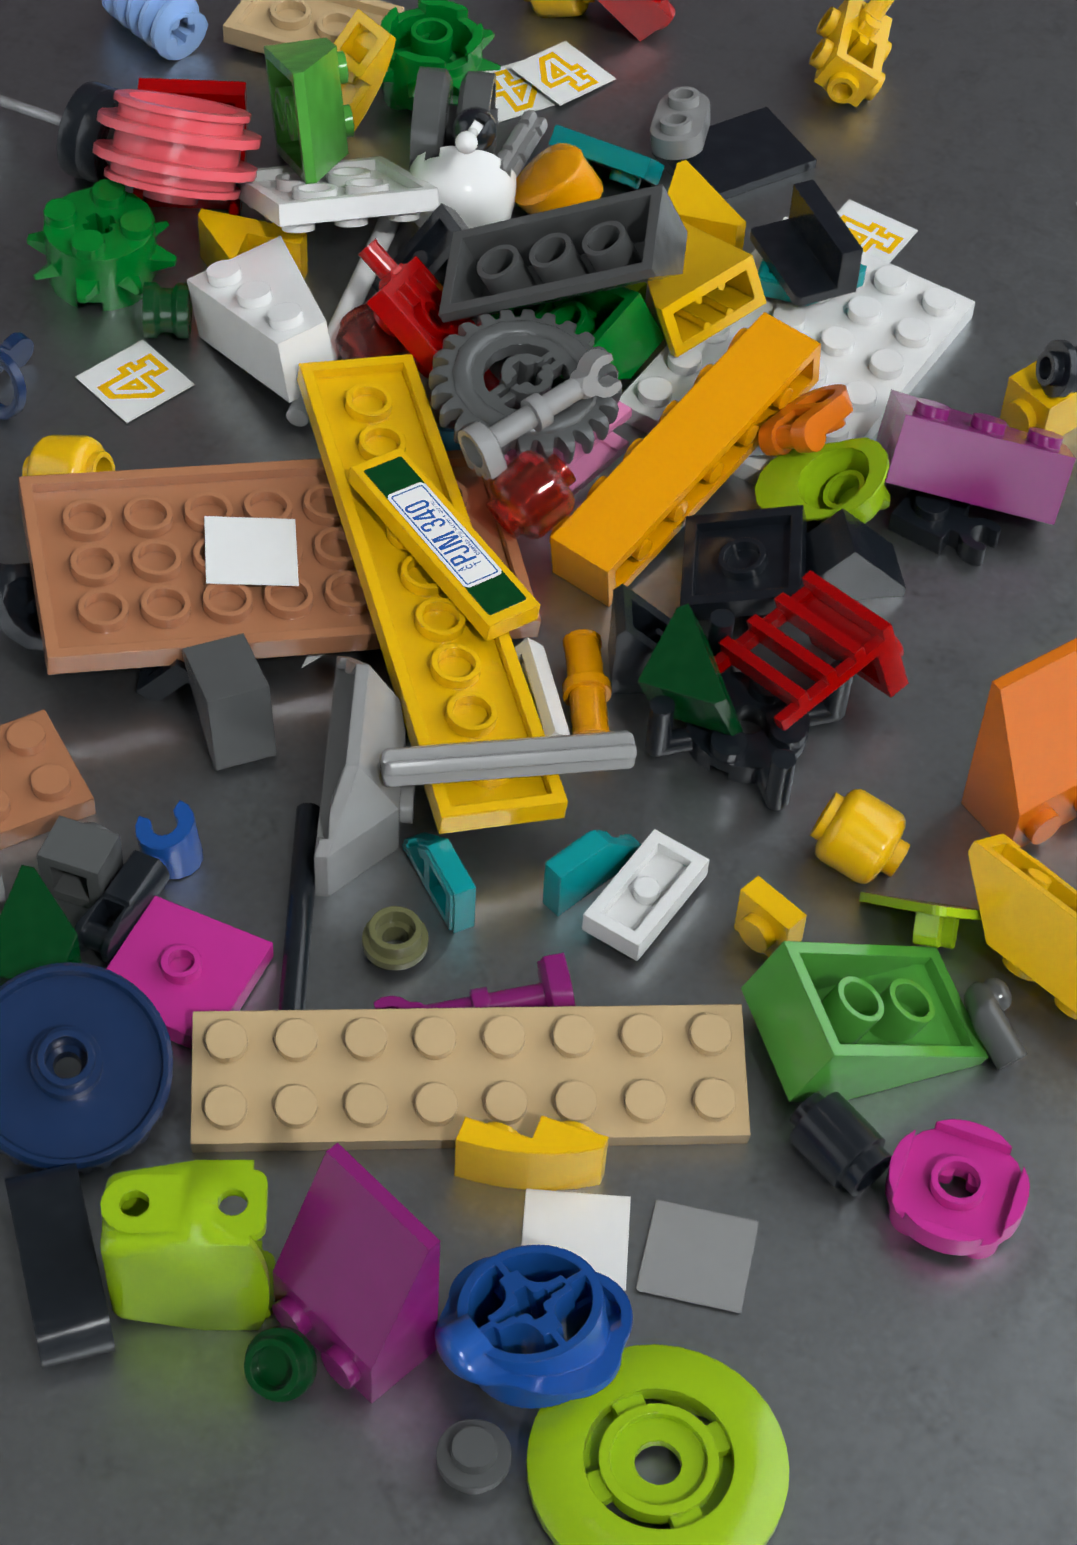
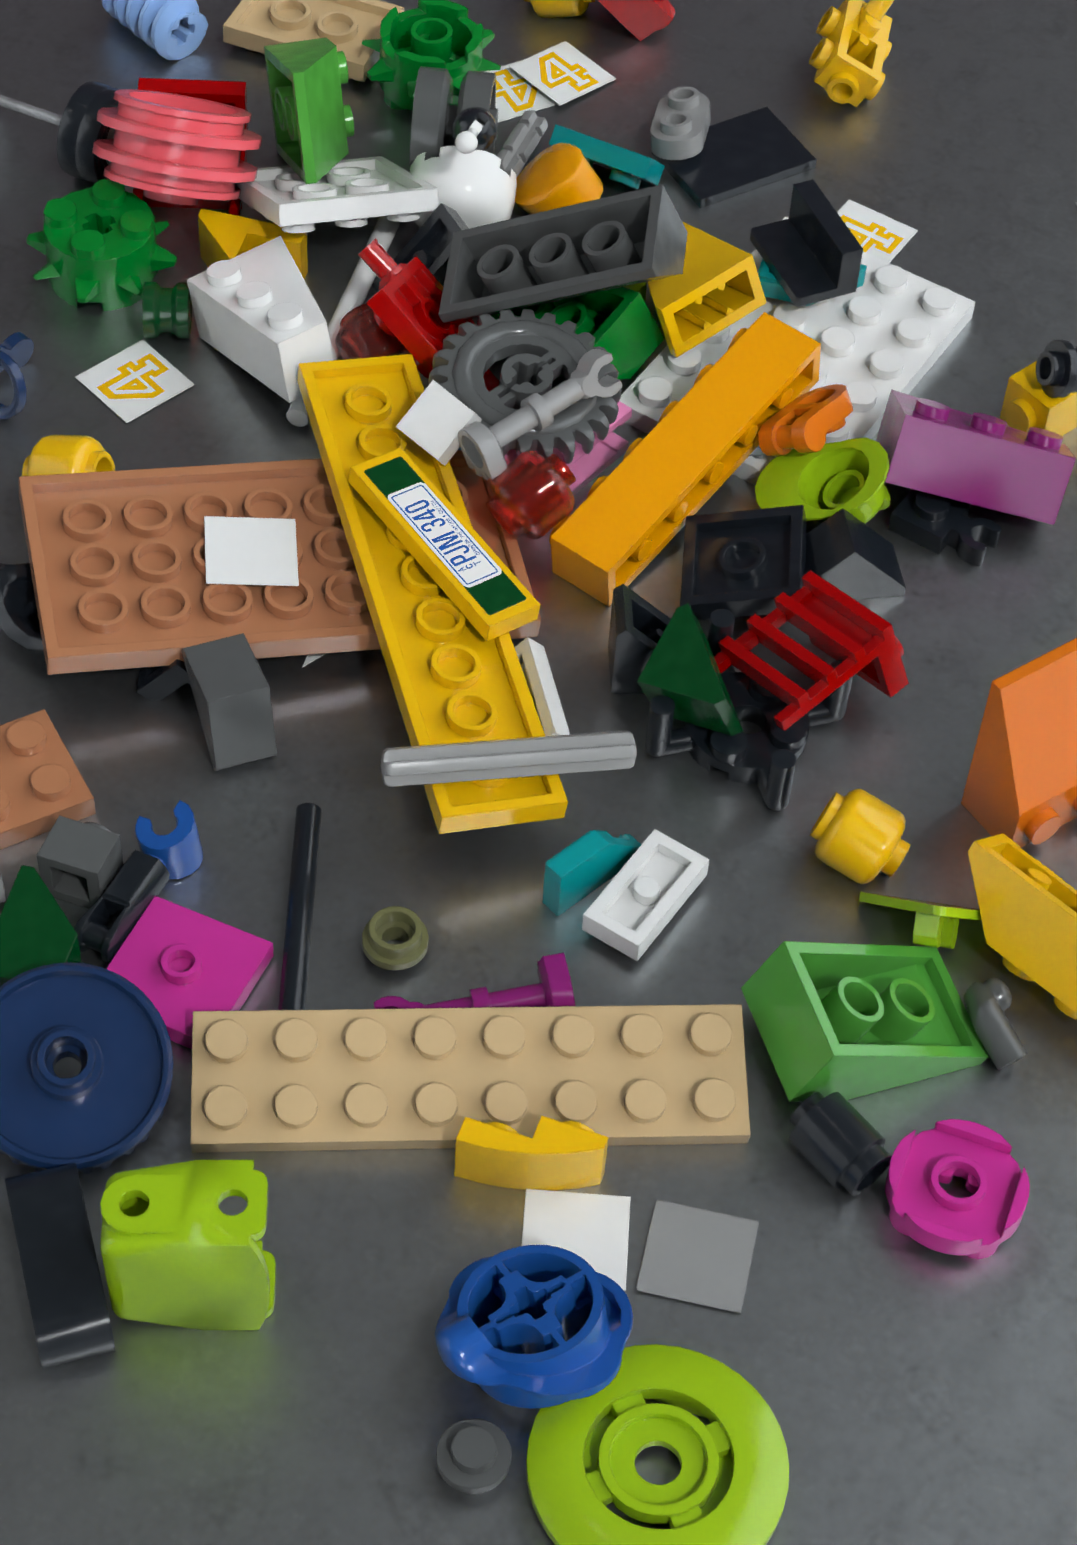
(280, 1364): dark green plate -> none
(357, 810): light grey wedge -> none
(359, 1278): magenta slope -> none
(368, 56): yellow slope -> none
(435, 422): none -> white tile
(443, 878): teal tile -> none
(586, 685): light orange pin -> none
(704, 207): yellow slope -> none
(767, 917): yellow plate -> none

